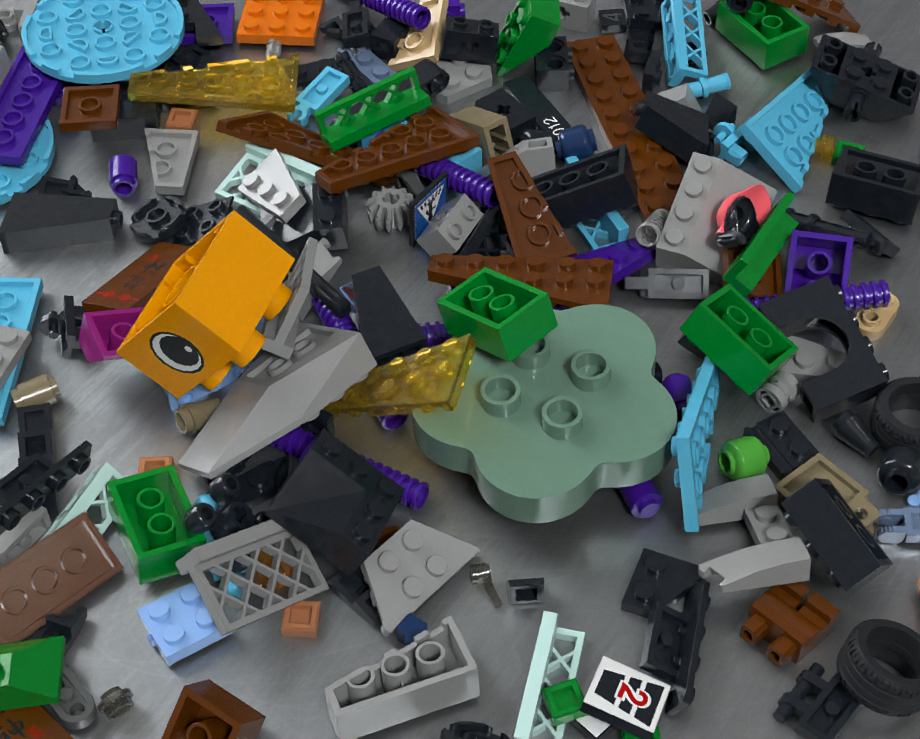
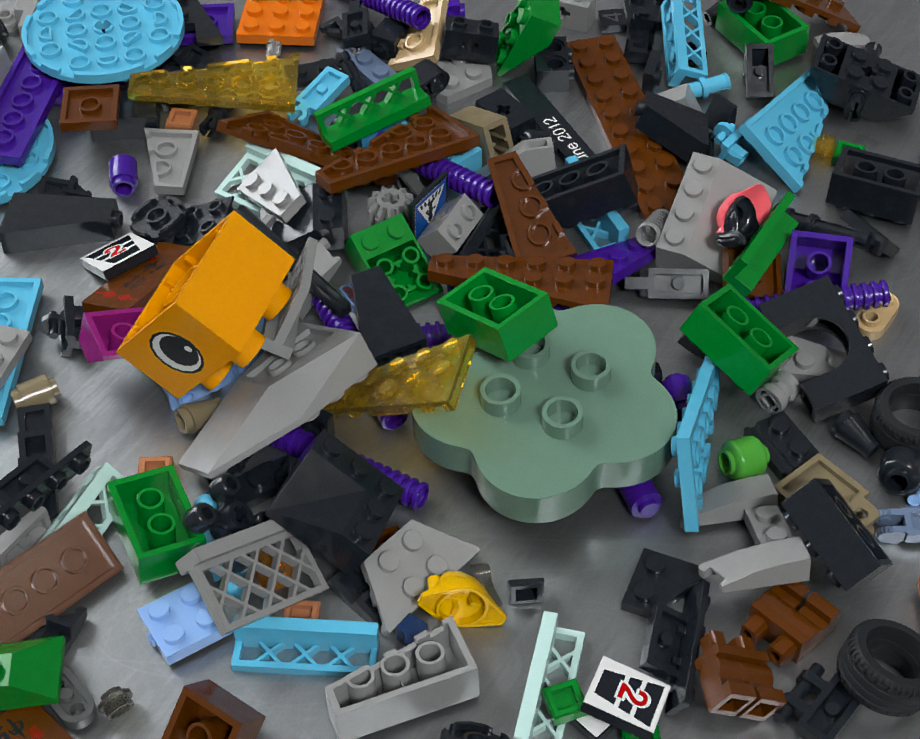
(119, 256): none -> black tile
(211, 120): none -> black pin
(303, 635): none -> medium azure fence
(399, 256): none -> green slope
(461, 597): none -> yellow hat
(576, 142): dark blue head -> none
(737, 677): none -> reddish brown hips
(759, 71): none -> black slope

